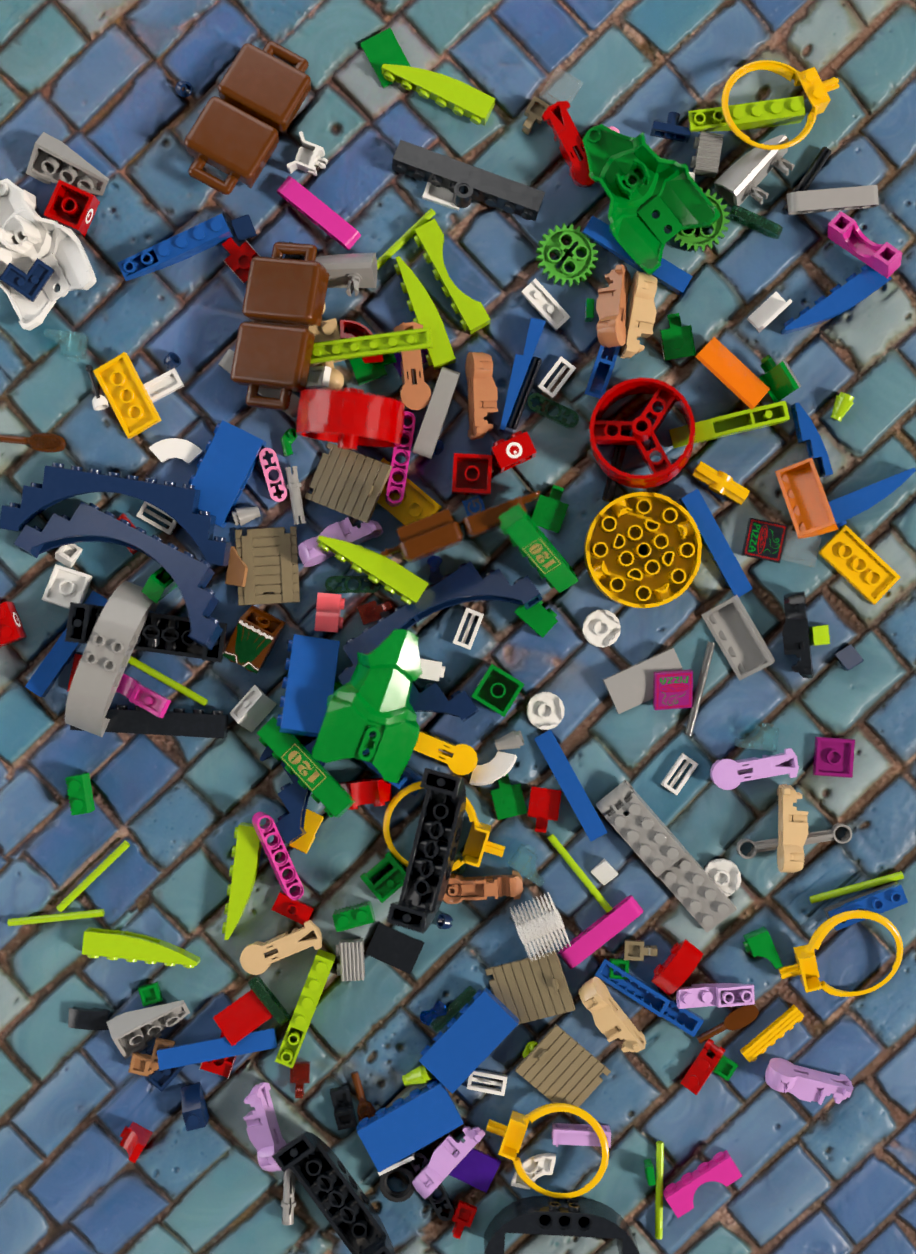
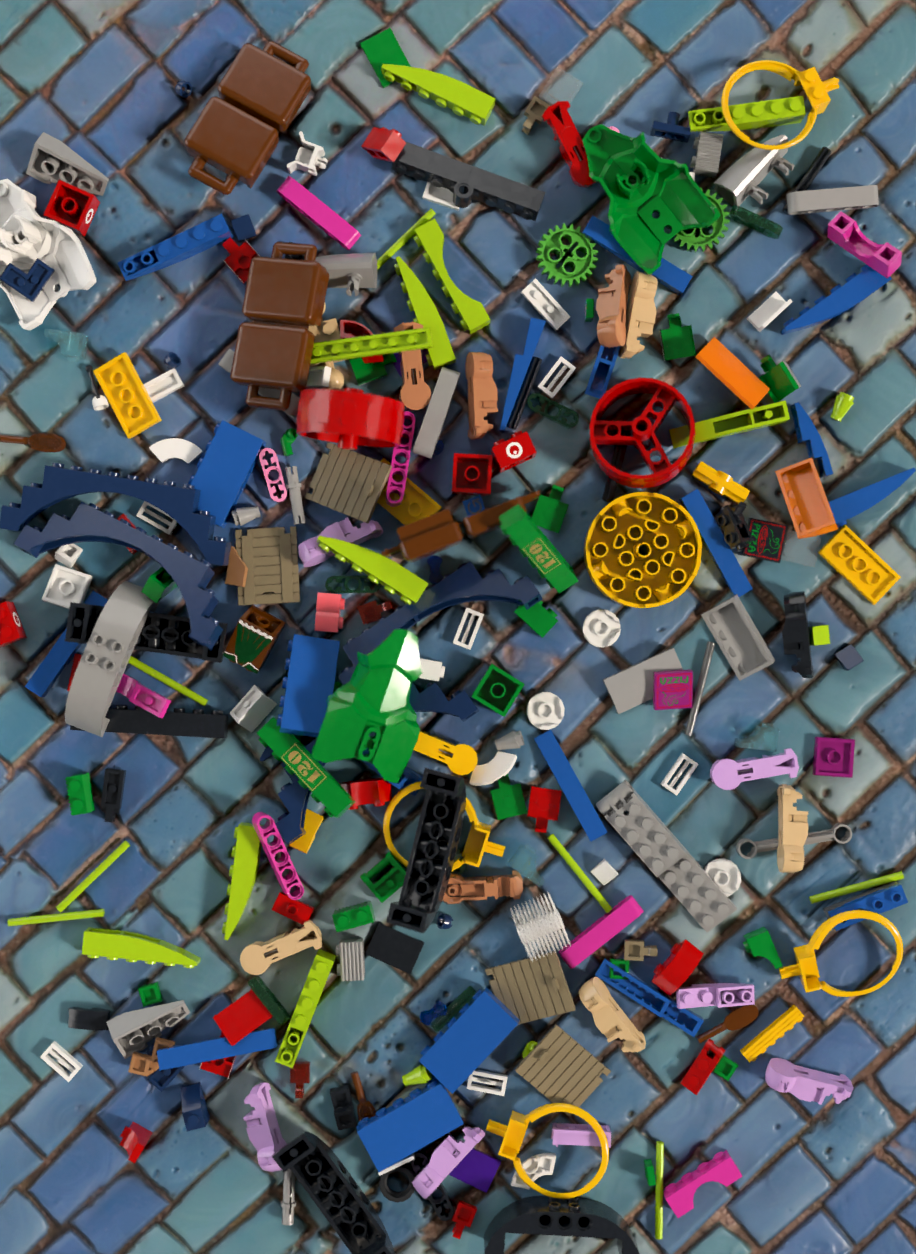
(61, 1060): none -> white tile
(112, 793): none -> black hinge
(384, 144): none -> red brick
(734, 526): none -> black brick

